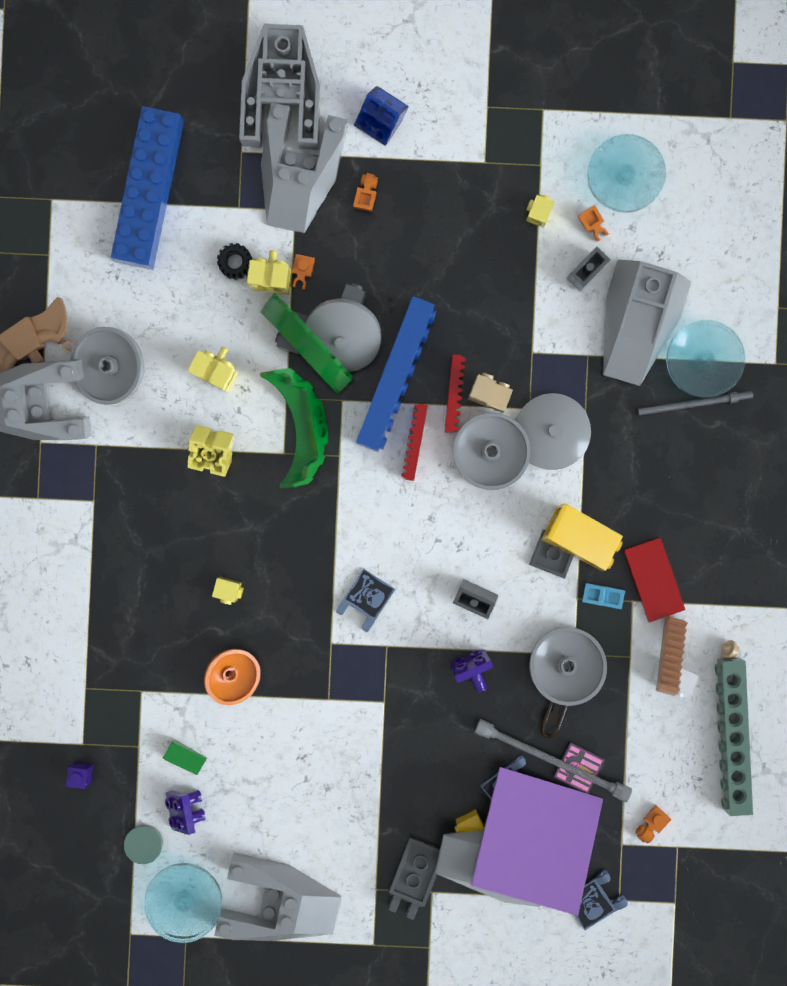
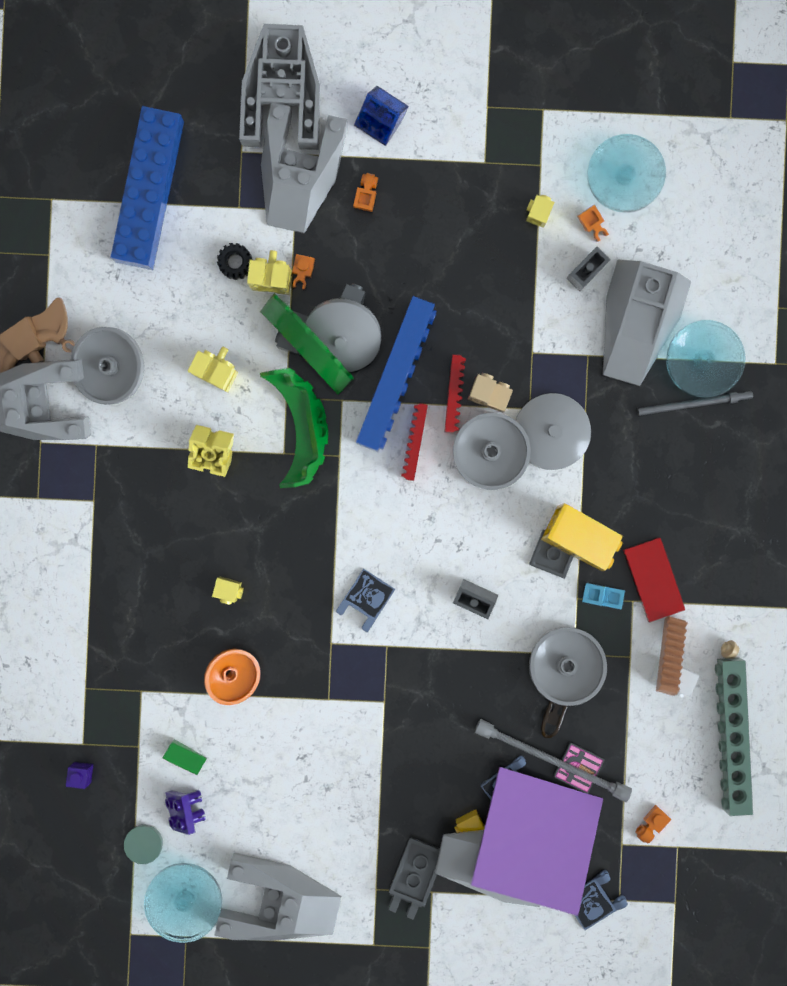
(472, 668): dark purple plate -> none

